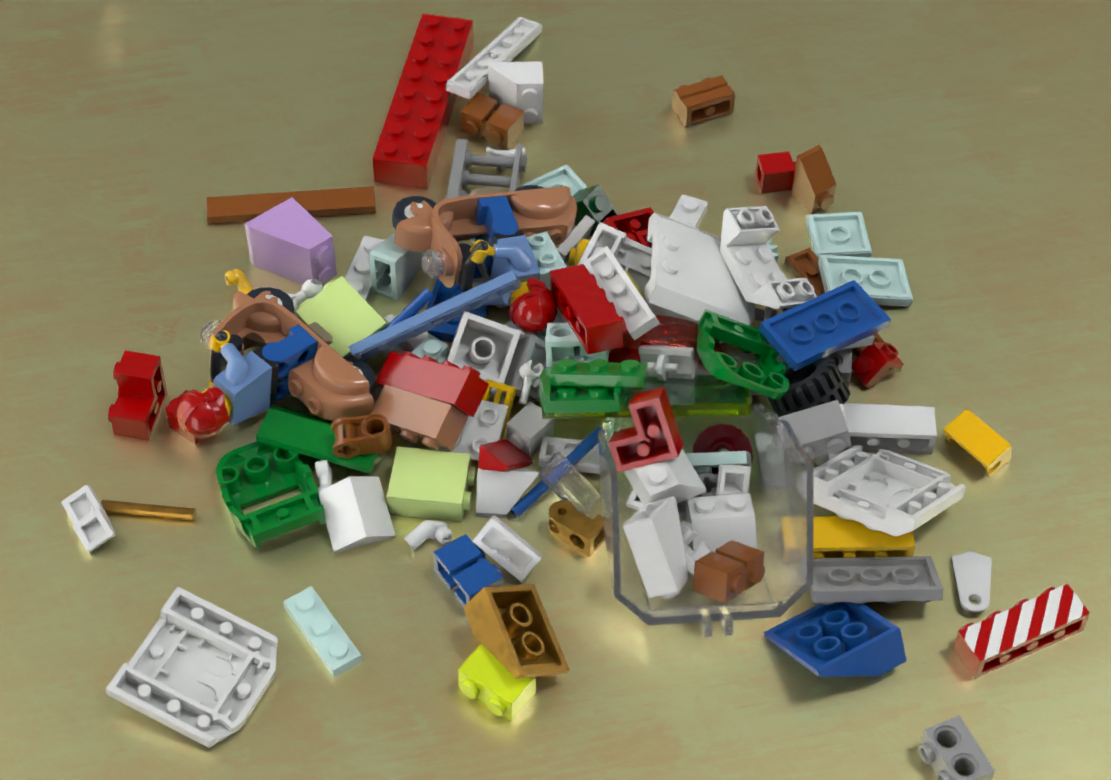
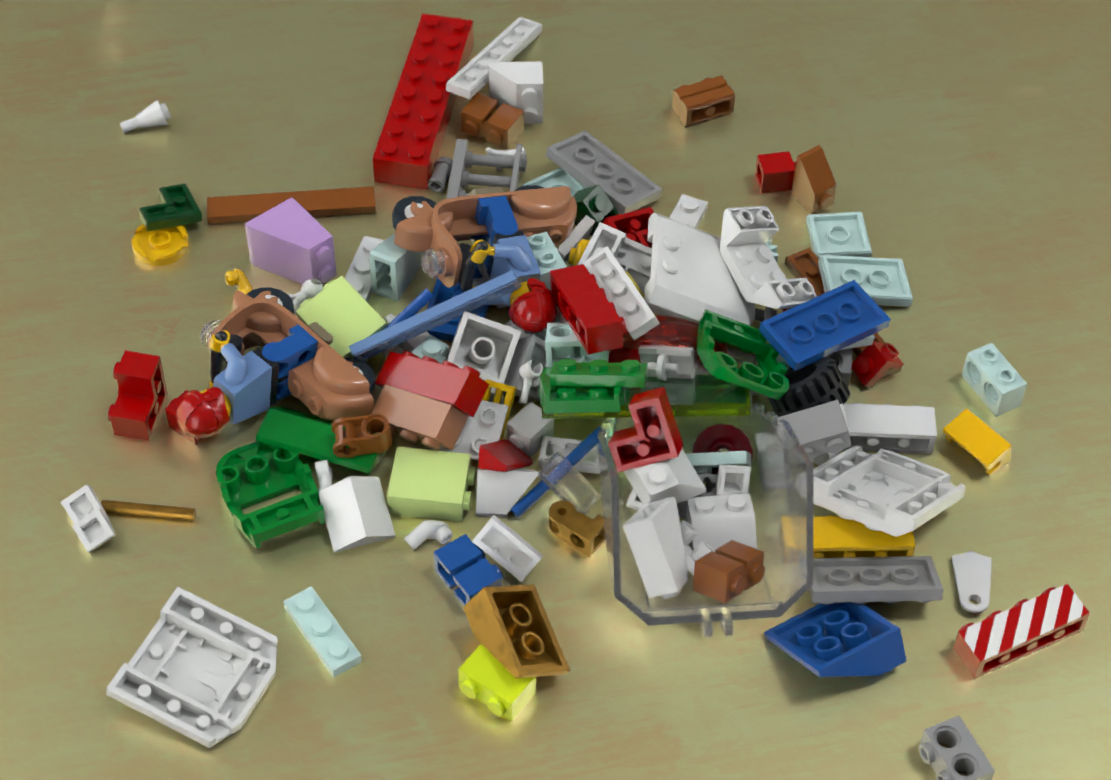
(153, 115): none -> white cone
(161, 245): none -> yellow tile
(176, 210): none -> dark green tile
(440, 175): none -> light grey pin
(596, 164): none -> light grey plate
(994, 379): none -> light aqua brick

